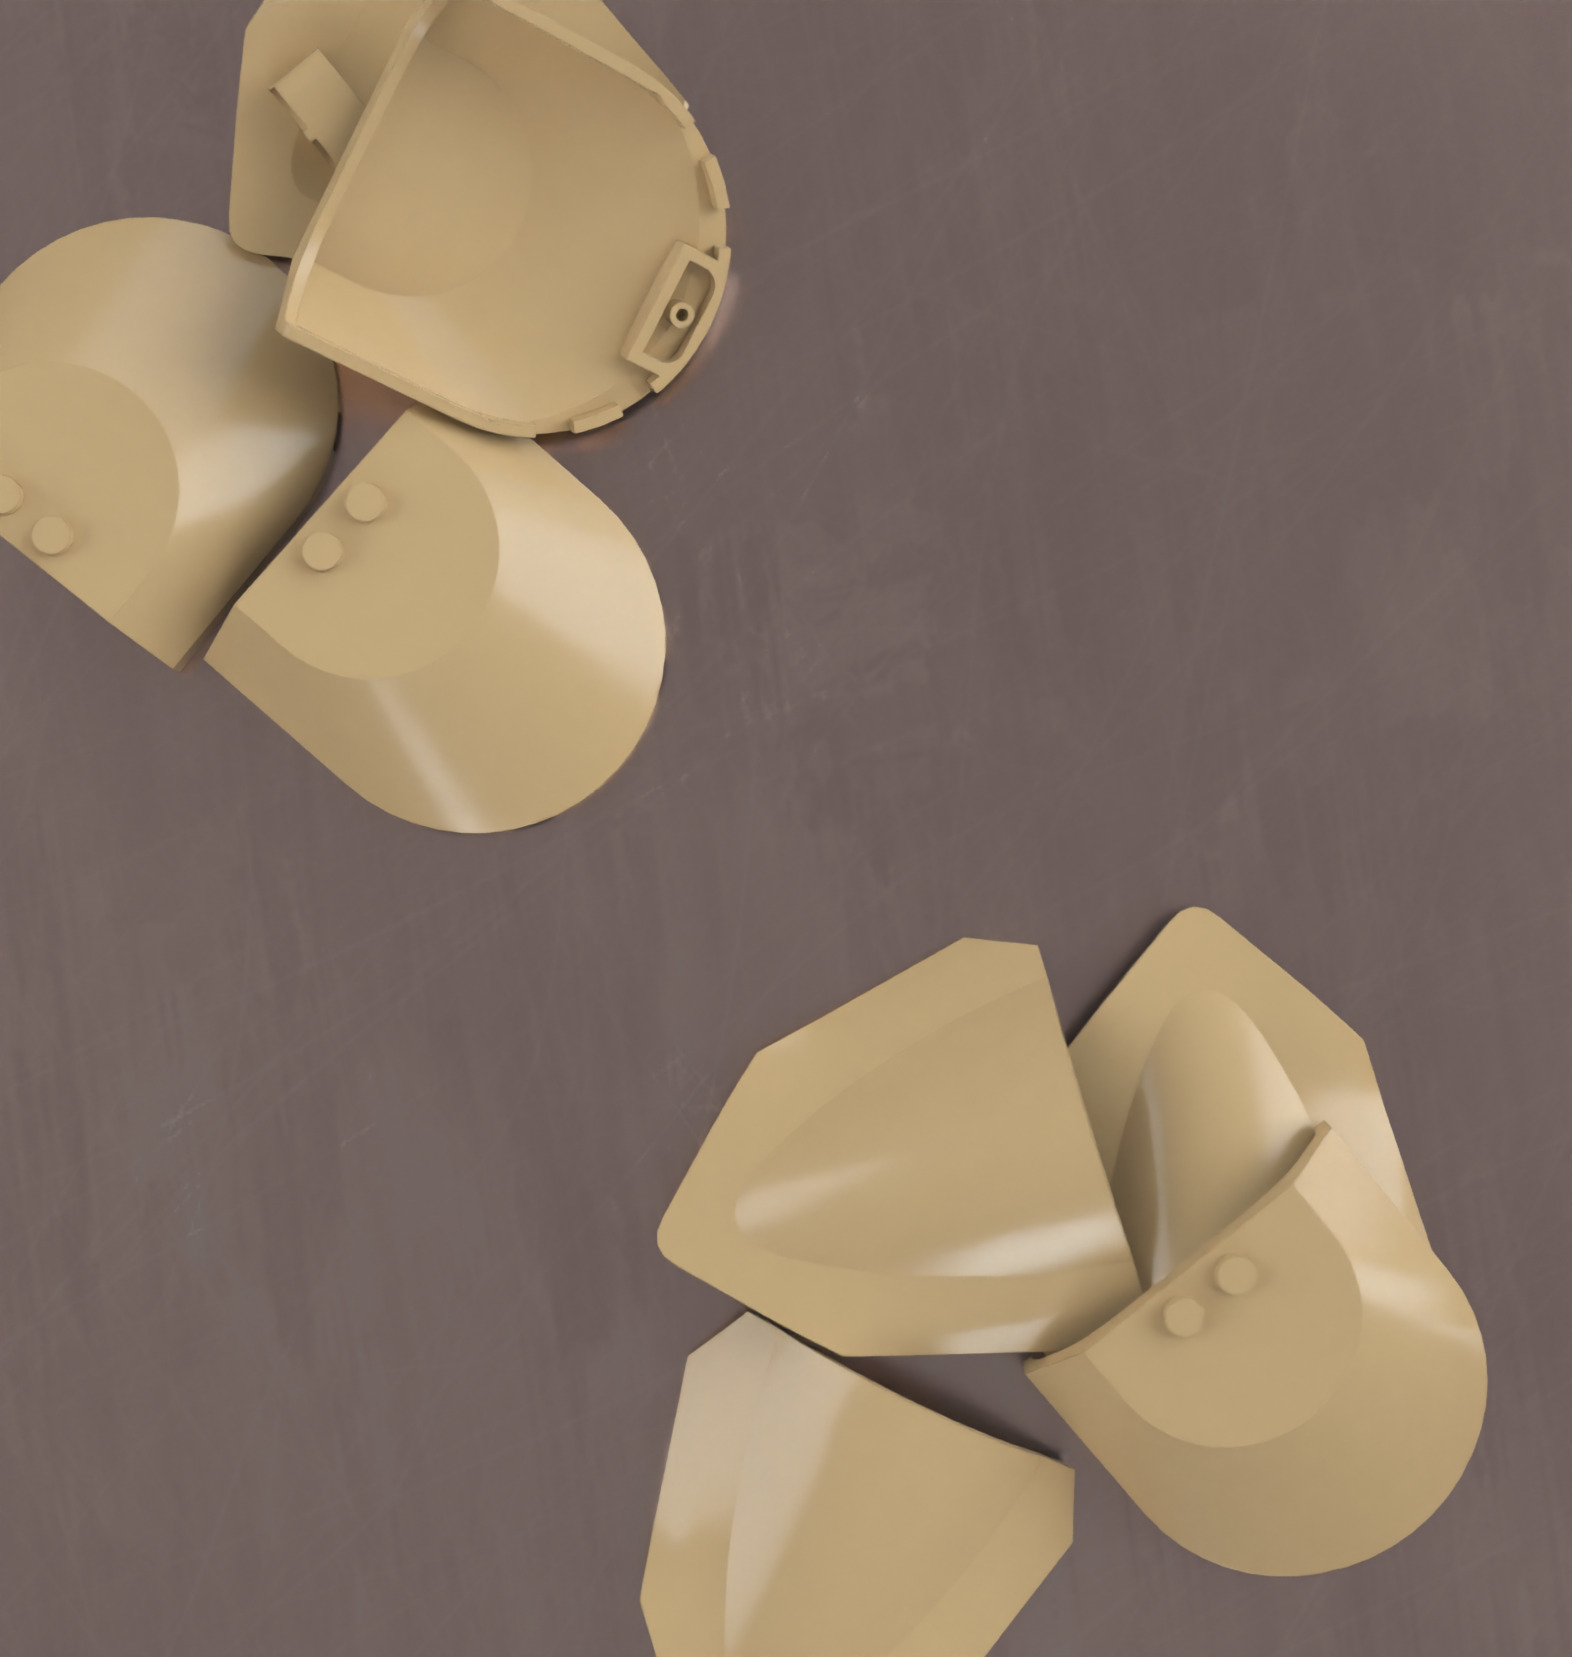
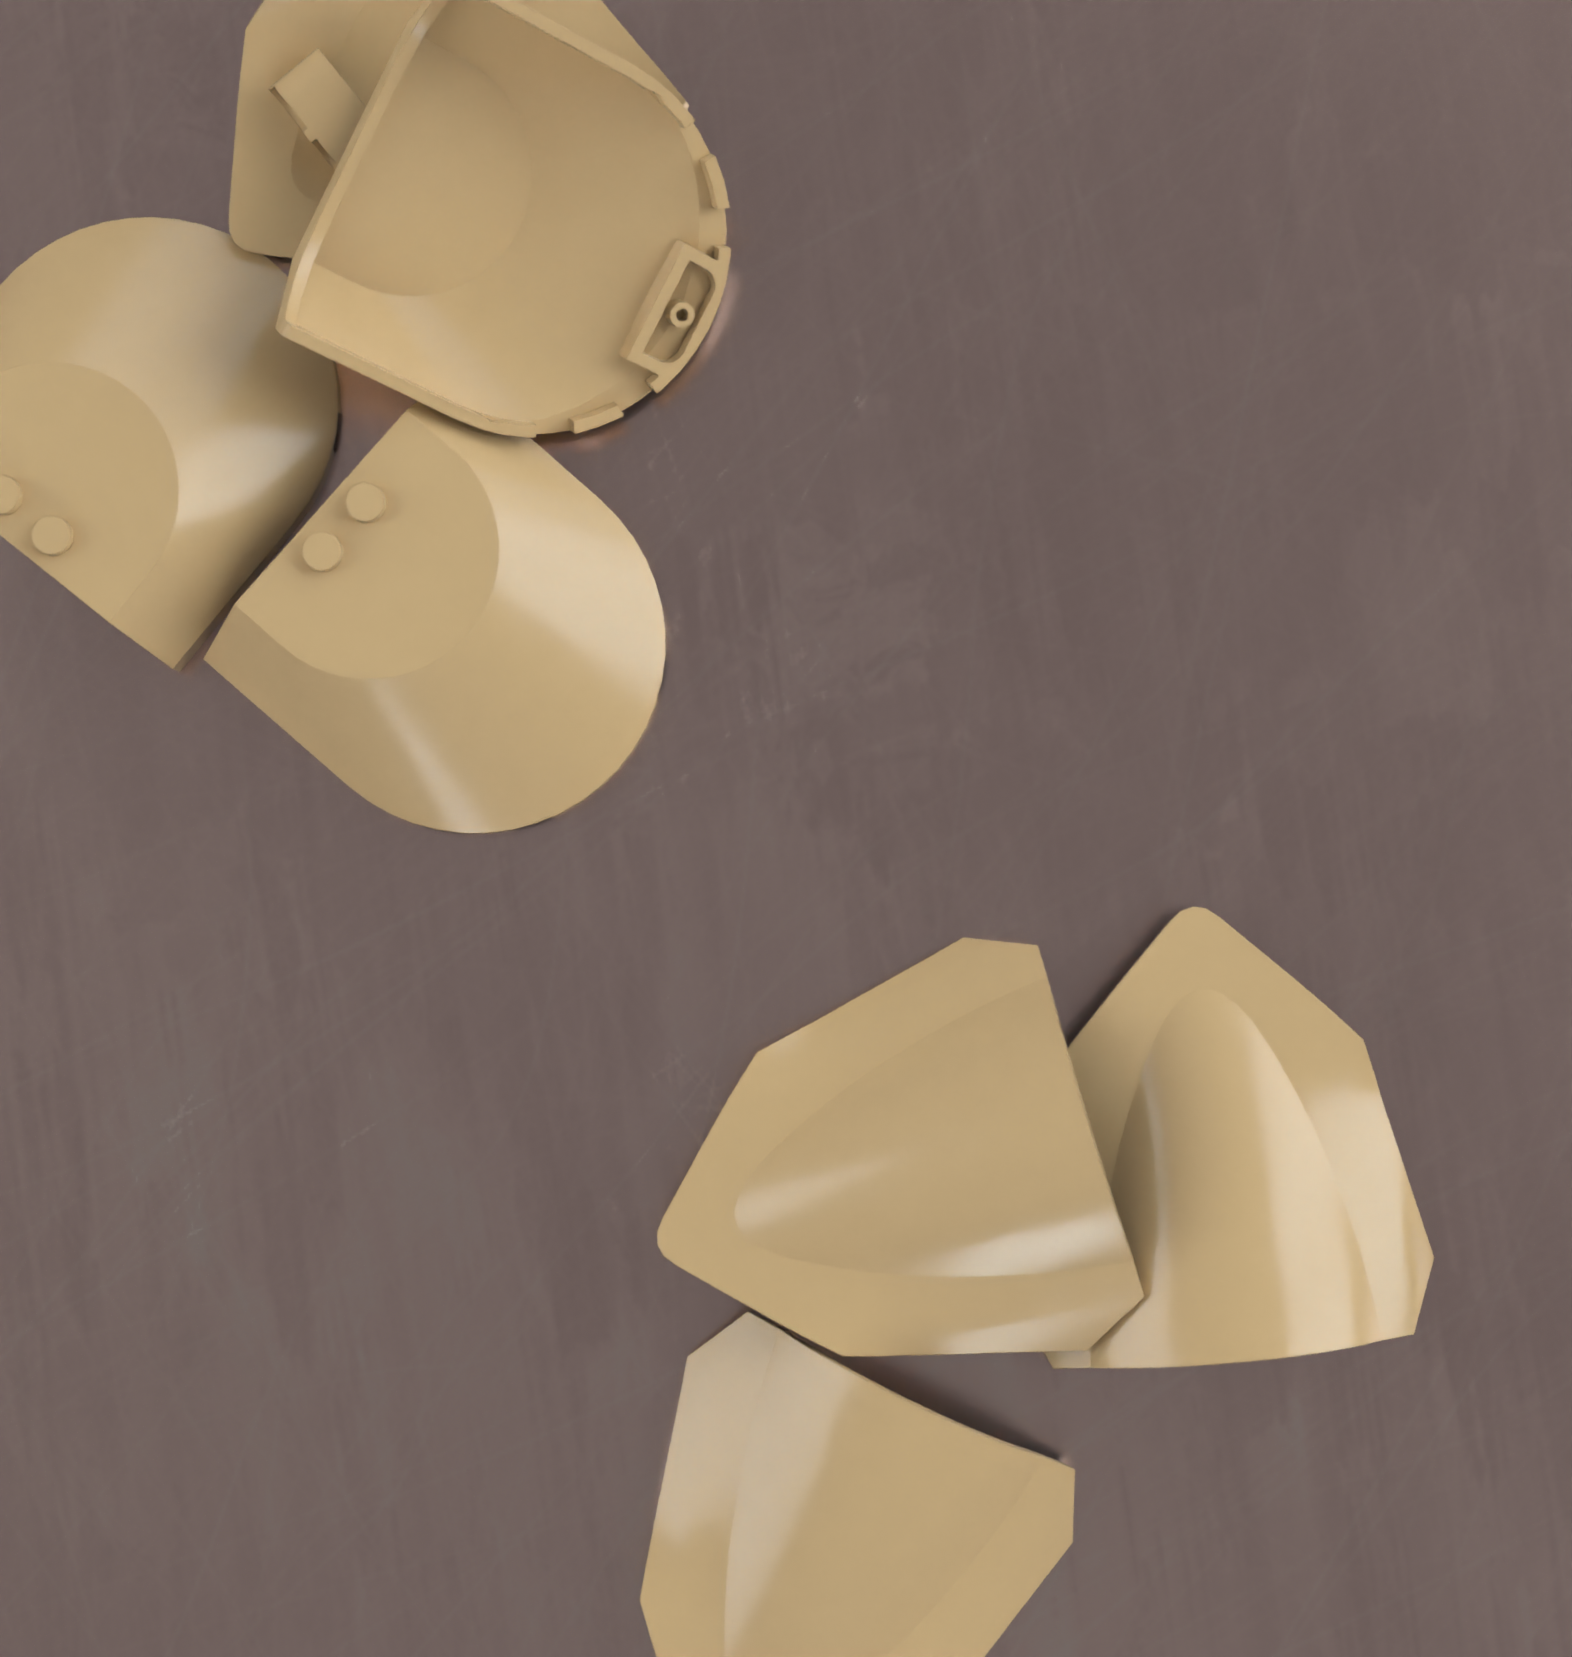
(1287, 1381): tan windscreen -> none

